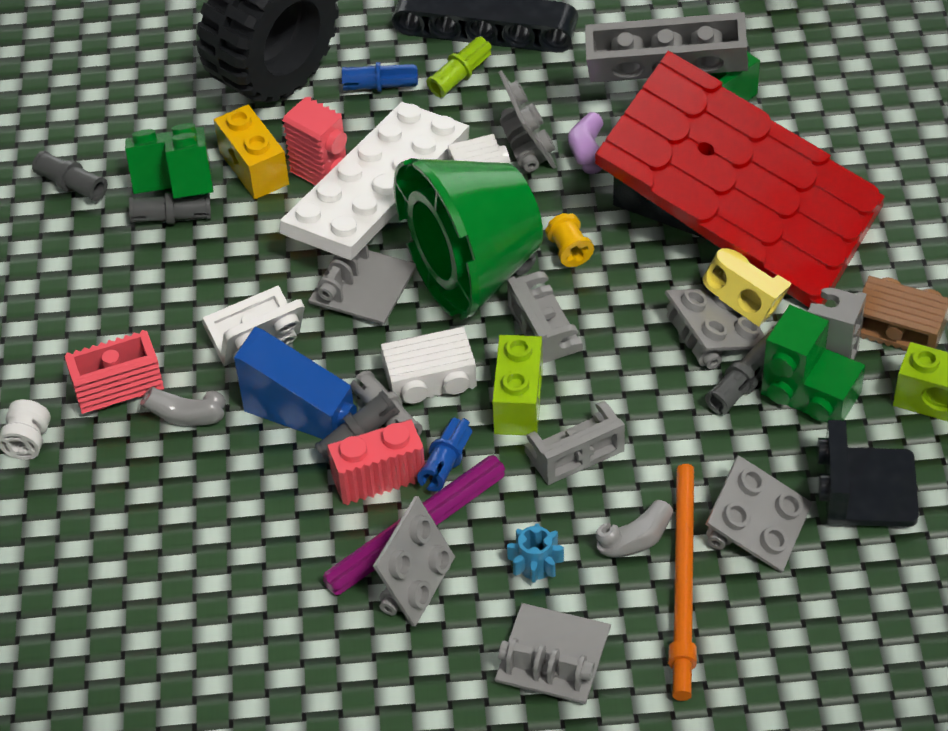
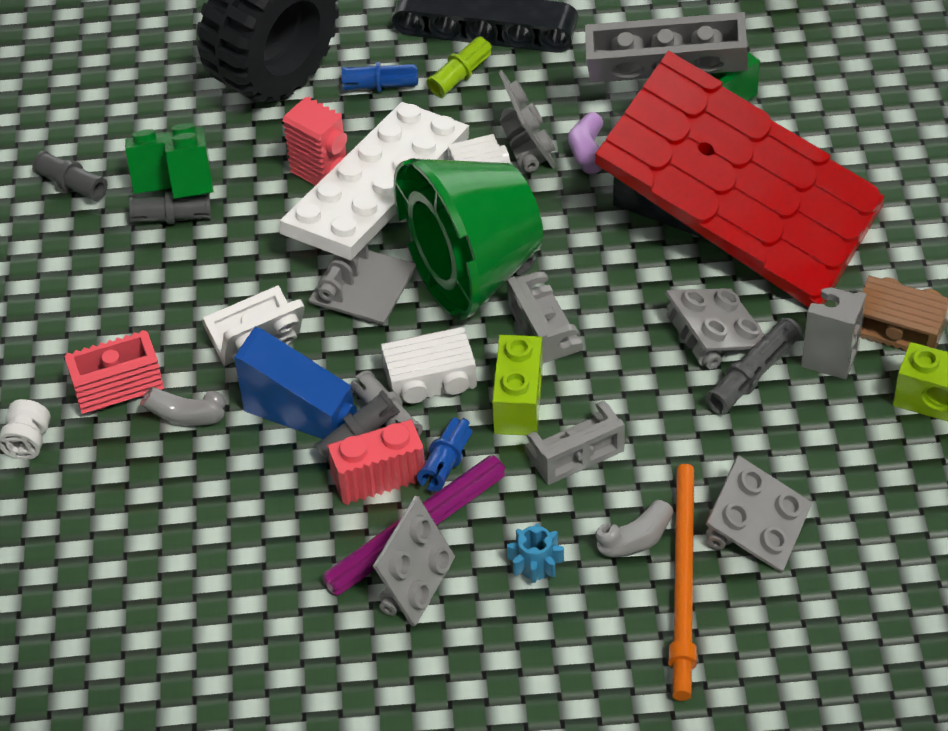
(251, 151): yellow brick -> none
(552, 653): light grey hinge -> none
(572, 245): yellow bush -> none
(744, 286): light yellow leg -> none
(807, 374): green brick -> none
(866, 483): black bracket -> none

